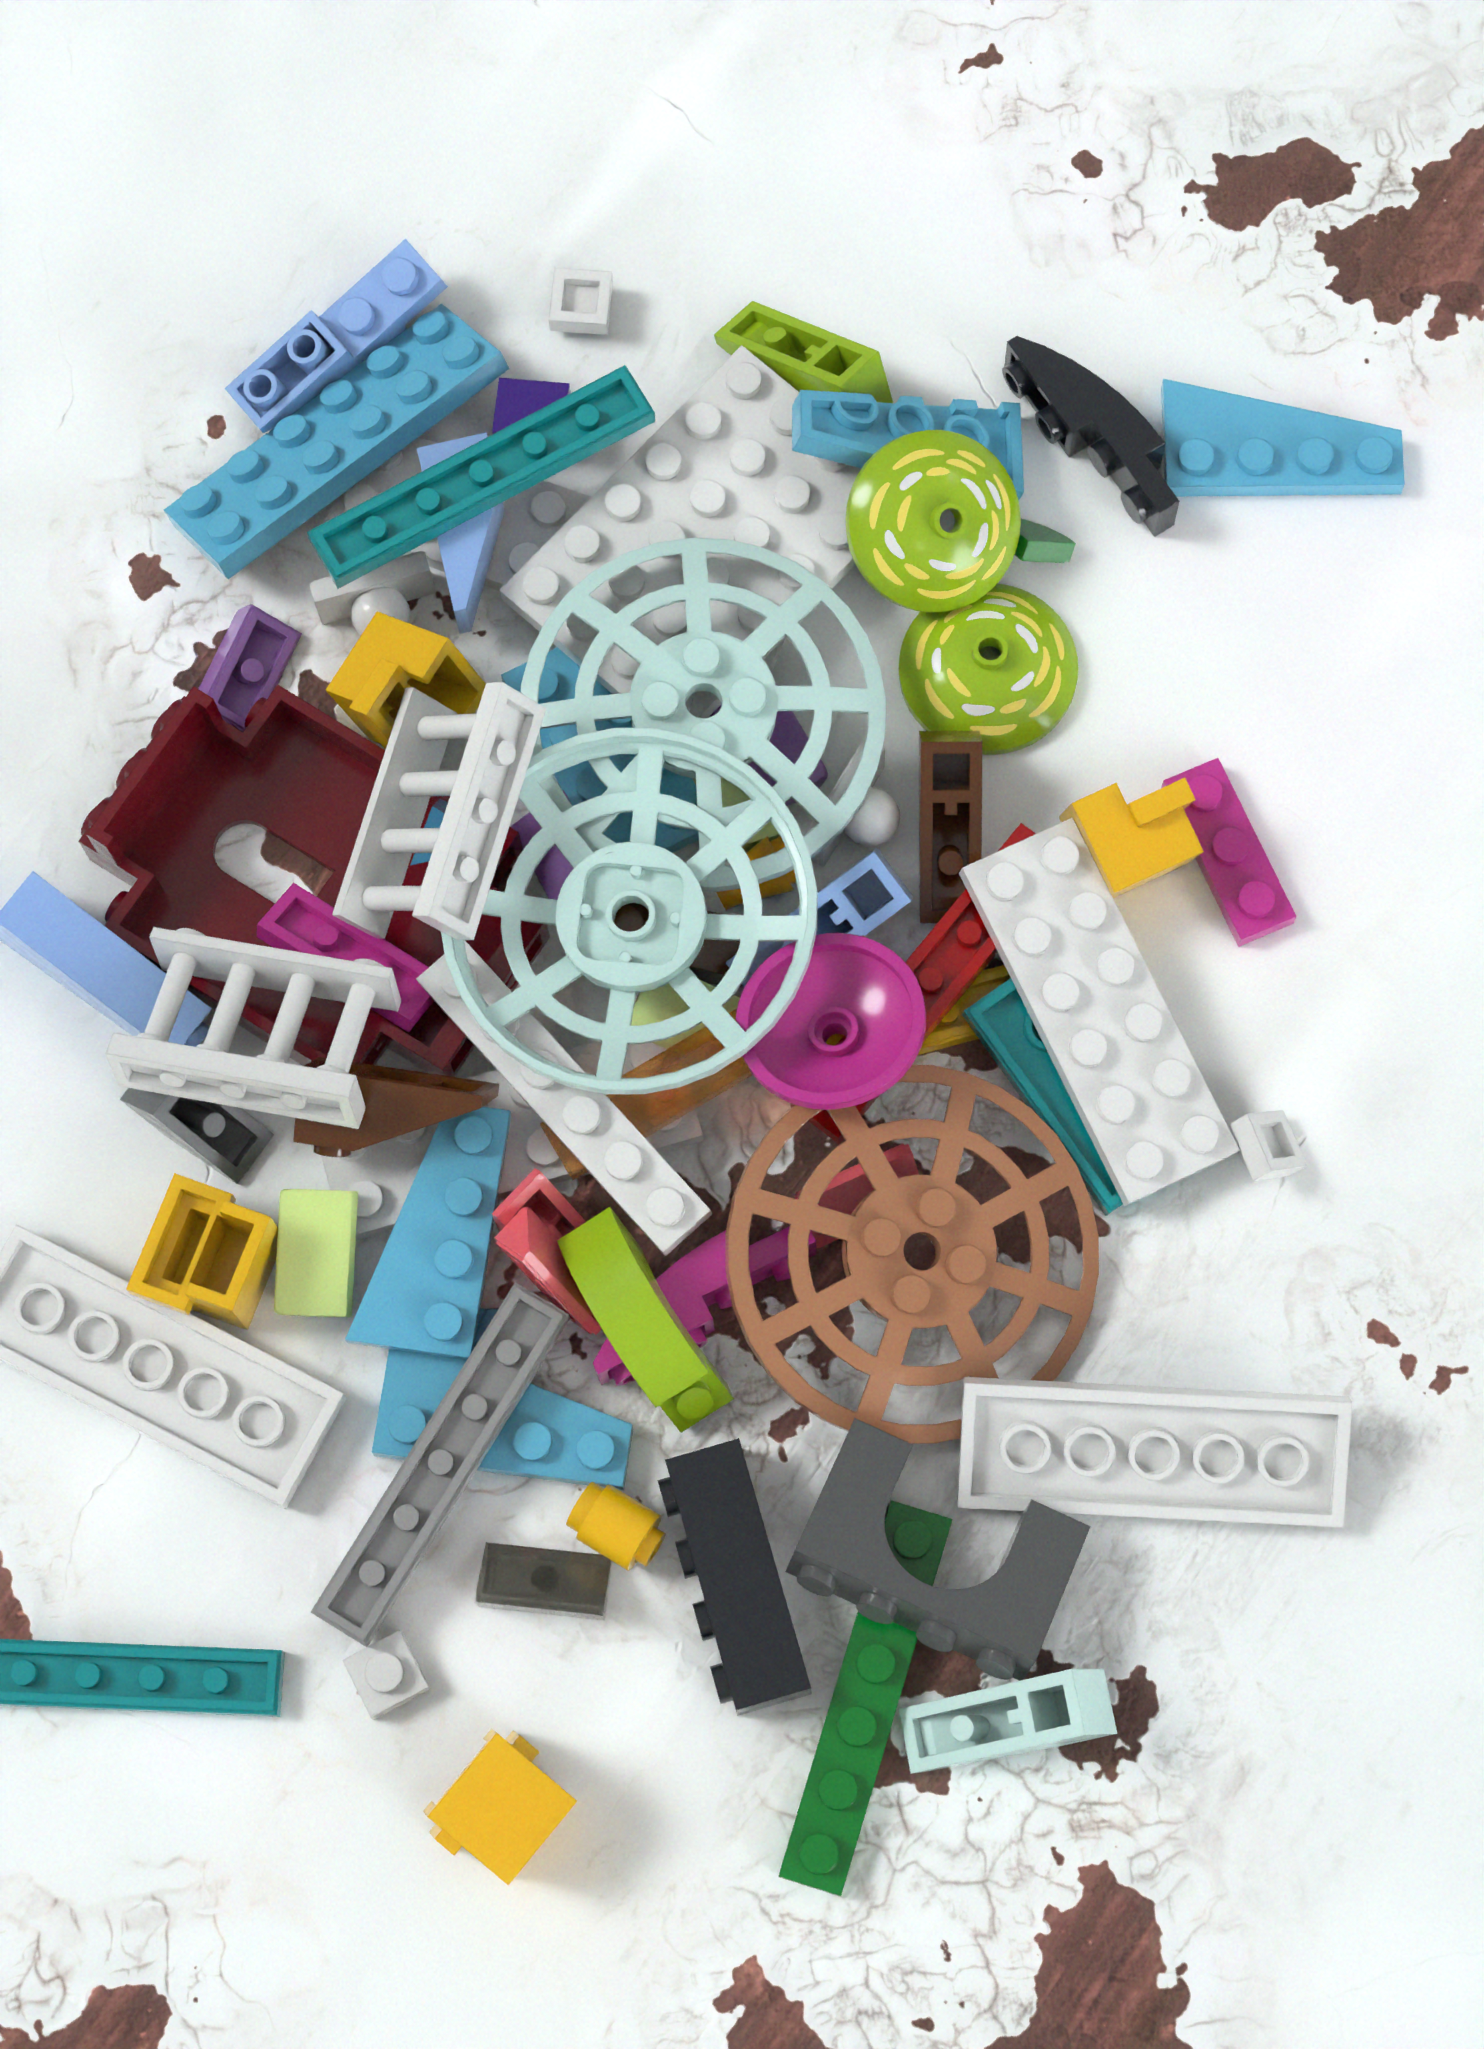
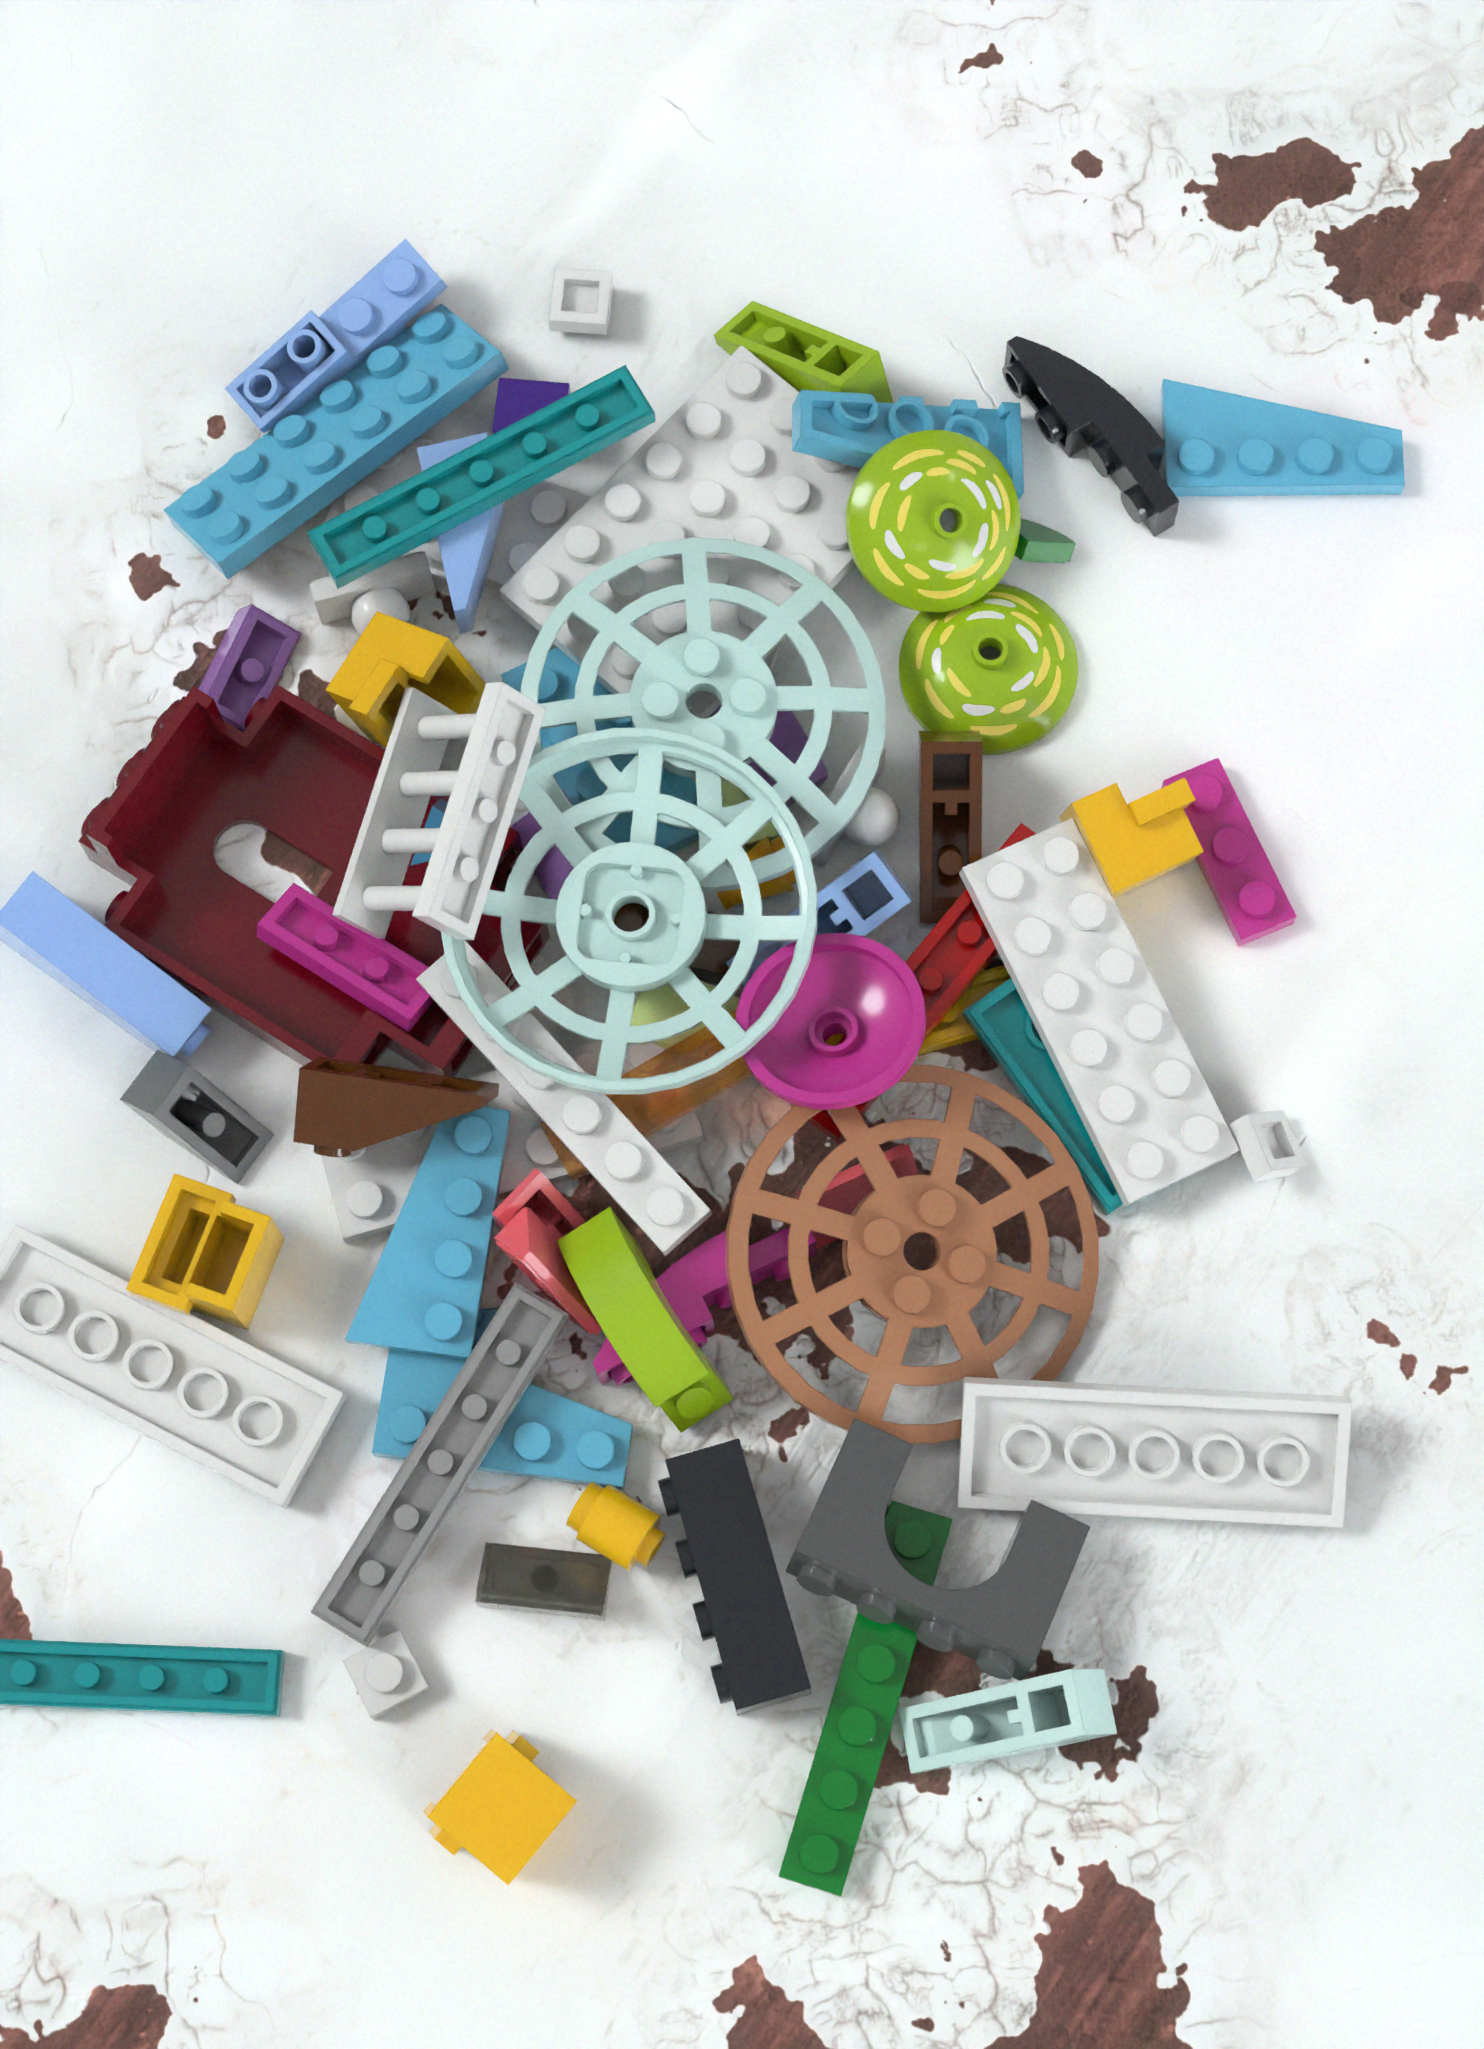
(264, 1081): white fence -> none
(315, 1253): yellowish green slope -> none

